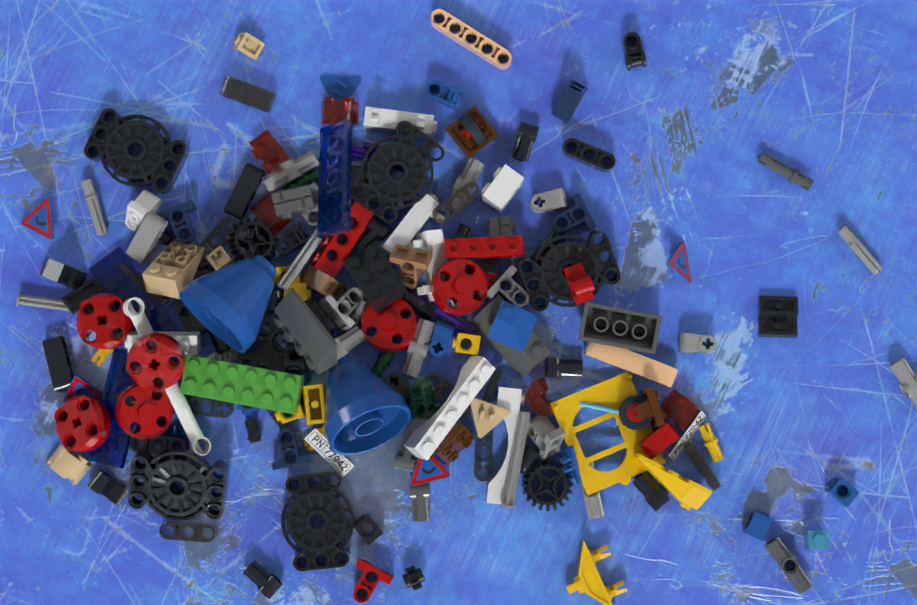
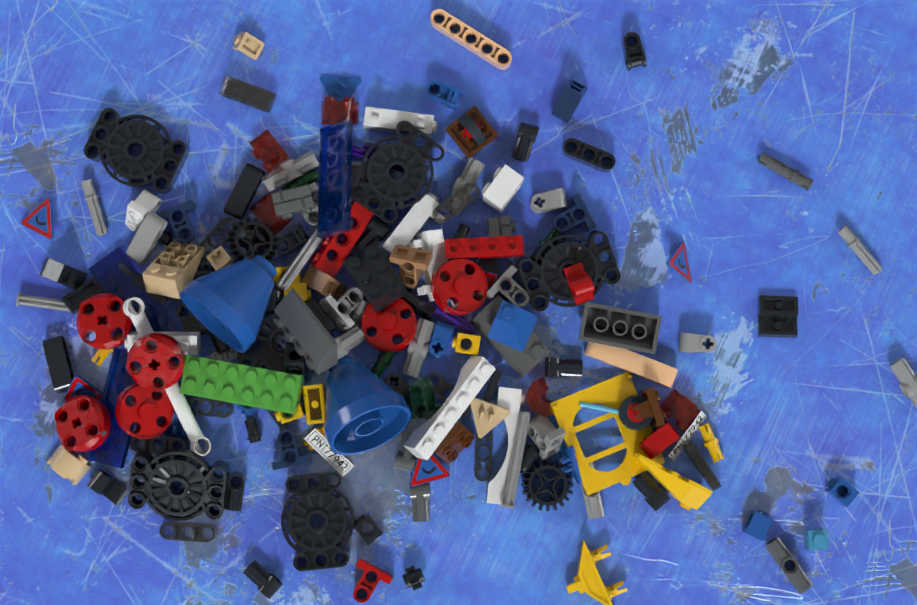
(235, 494): none -> black piece

